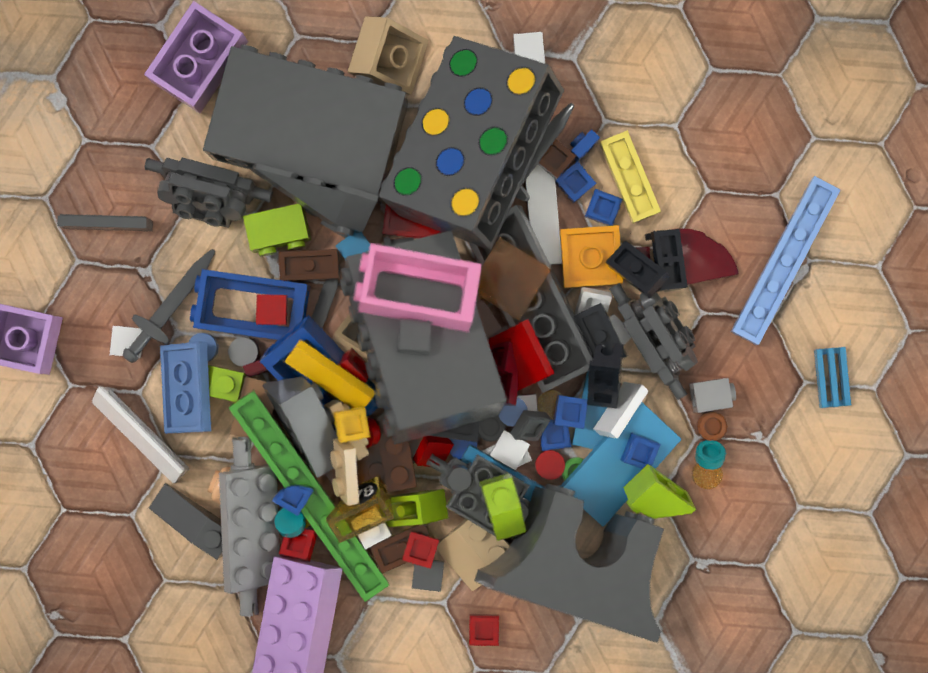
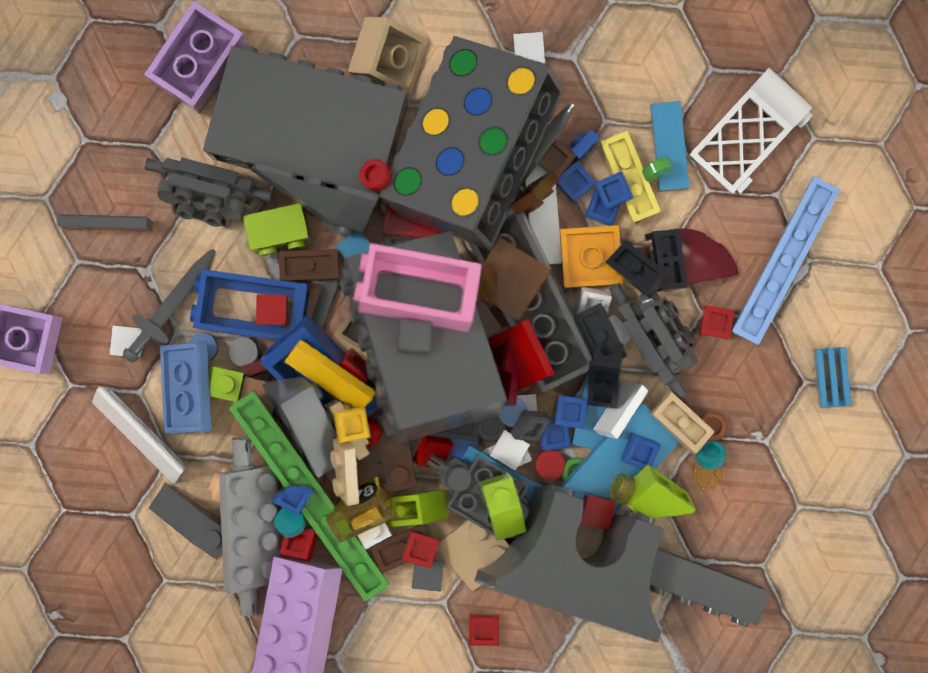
(375, 175): none -> red tile
(534, 194): none -> reddish brown plate
(597, 511): none -> red tile
(614, 190): none -> blue tile
(622, 488): none -> clear yellow tile
(657, 169): none -> bright green tile
(670, 143): none -> dark azure tile
(682, 422): none -> tan plate
(708, 587): none -> dark grey brick
(712, 395): light grey brick -> none
(716, 322): none -> red tile
(779, 103): none -> white piece

